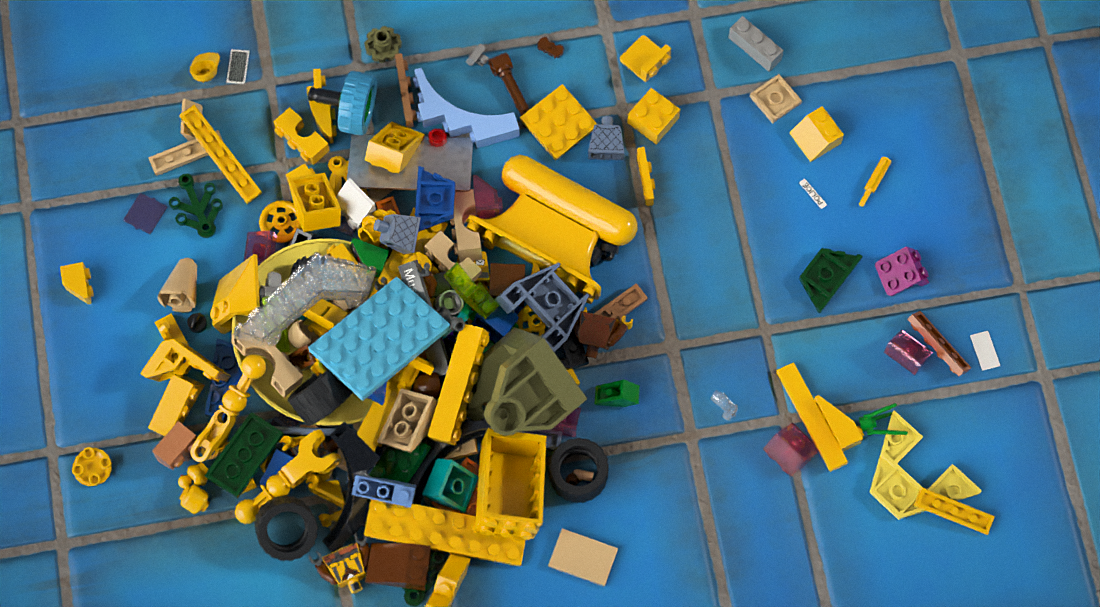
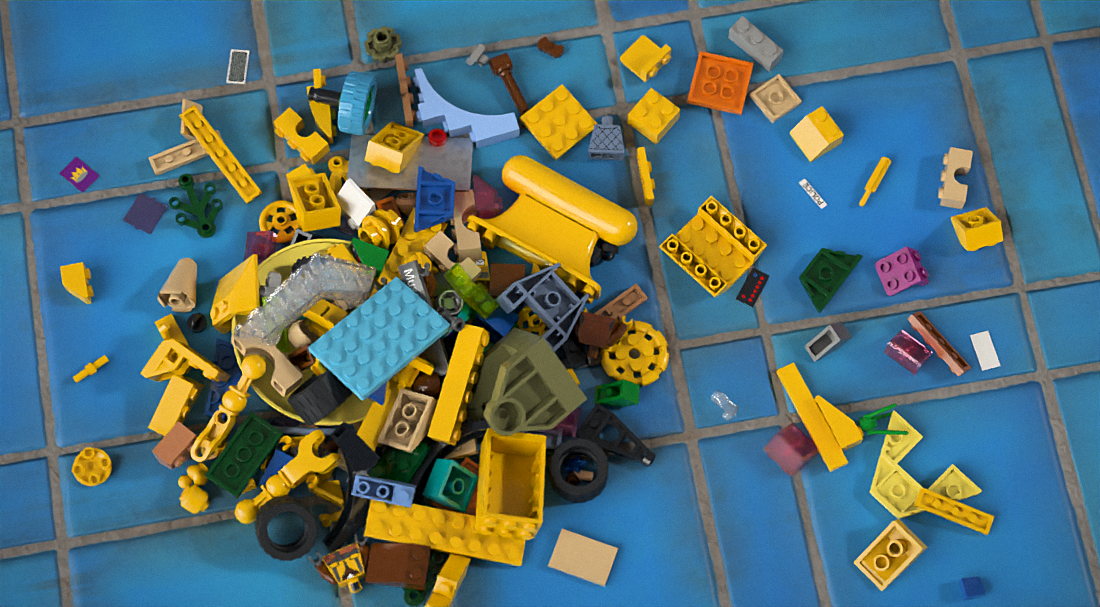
(79, 174): none -> dark purple sticker
(90, 369): none -> yellow bar
(205, 66): yellow cap -> none
(398, 232): sand blue torso -> none
(406, 202): none -> medium nougat cone
(575, 464): none -> blue piece
(595, 424): none -> black plate
(643, 362): none -> yellow plate
(714, 247): none -> yellow slope
(720, 83): none -> orange plate
(752, 287): none -> black sticker
(828, 341): none -> dark grey slope
(890, 554): none -> yellow slope
(953, 193): none -> tan arch
(972, 588): none -> blue slope
(977, 229): none -> yellow slope

